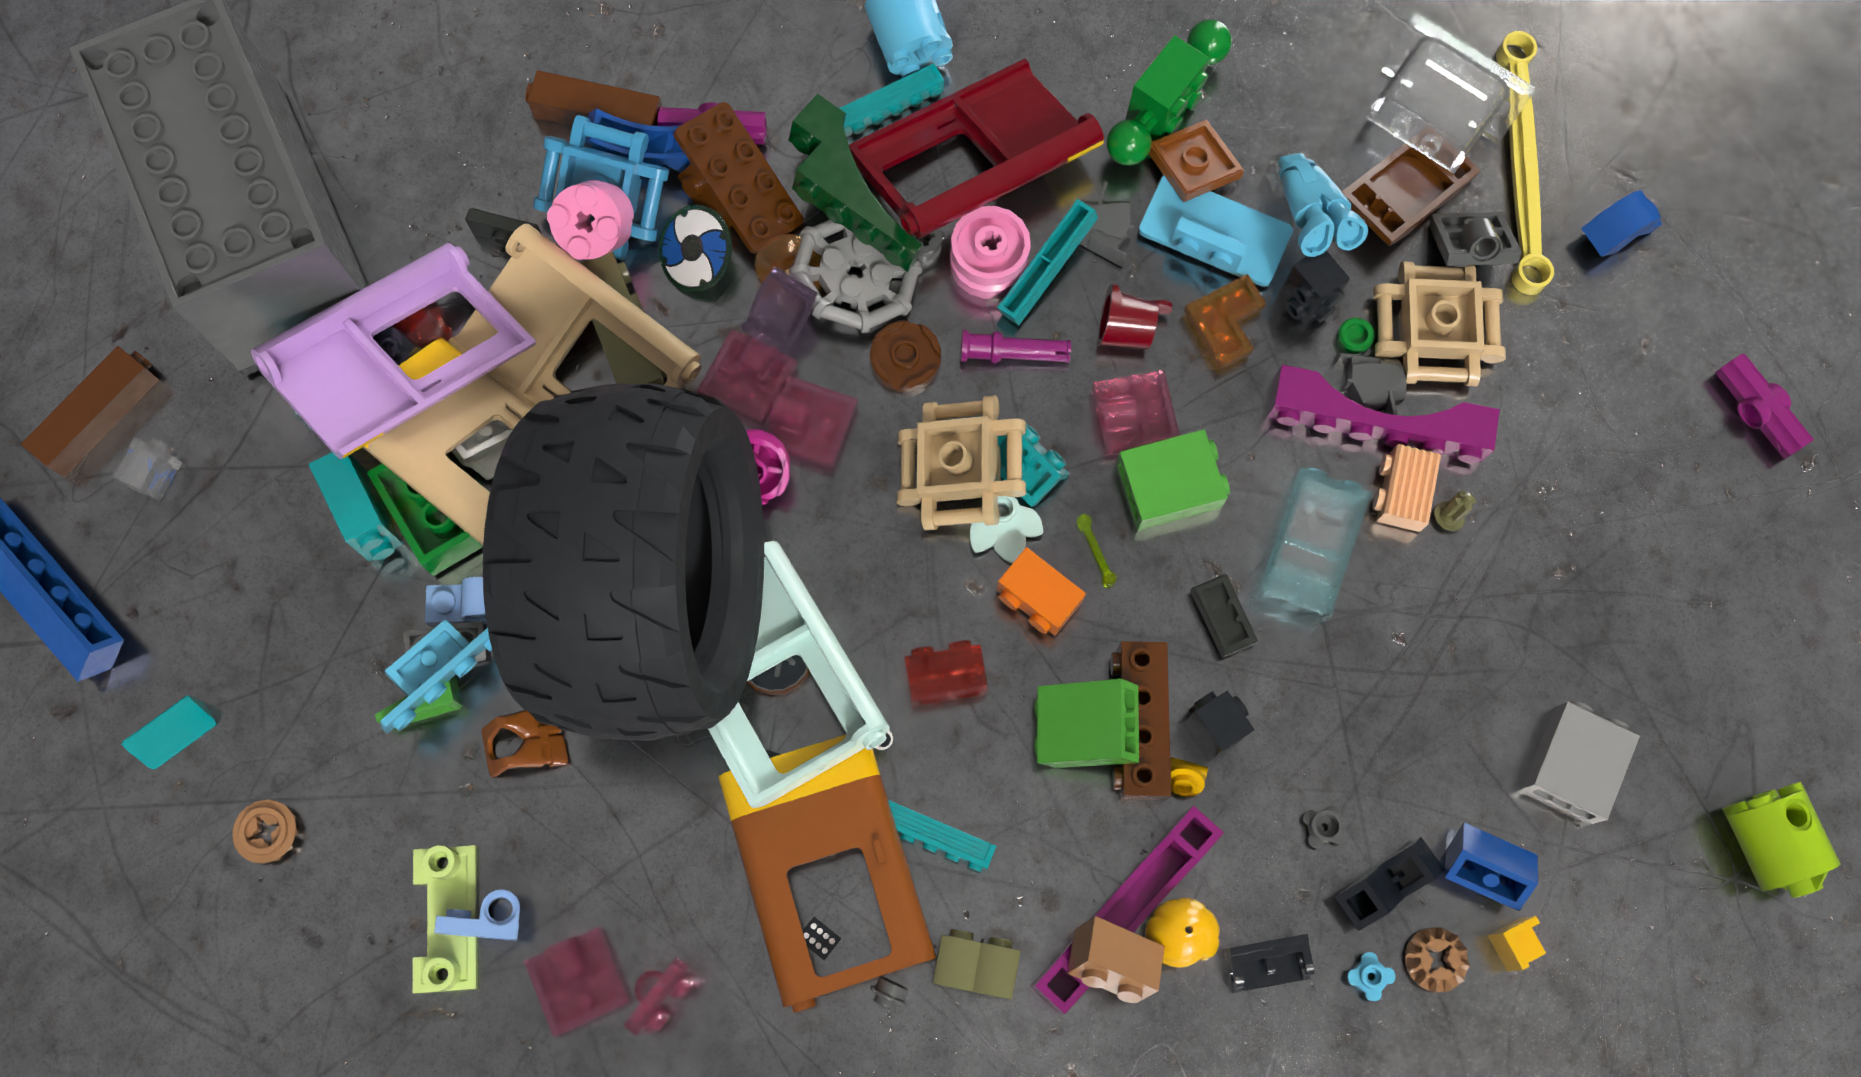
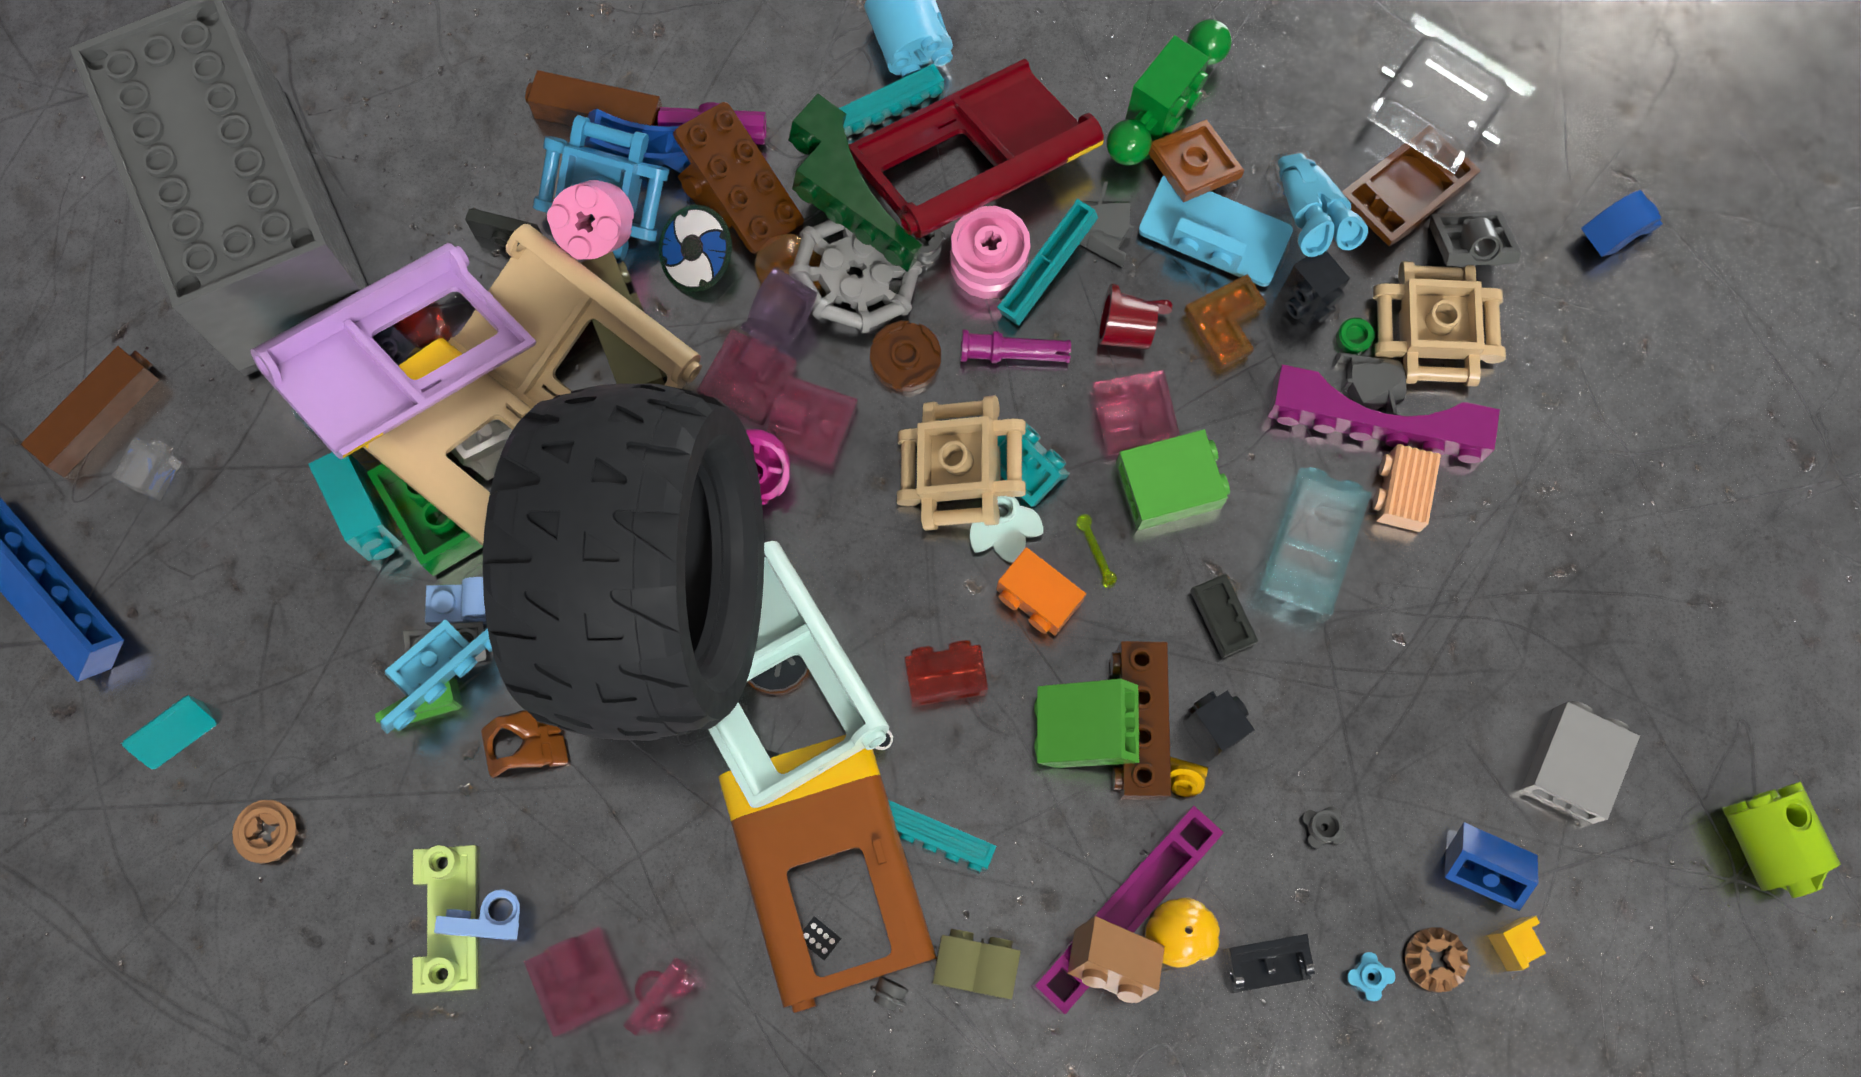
(1389, 883): black brick -> none
(1452, 514): olive piece -> none
(1525, 172): light yellow piece -> none
(1764, 406): magenta piece -> none

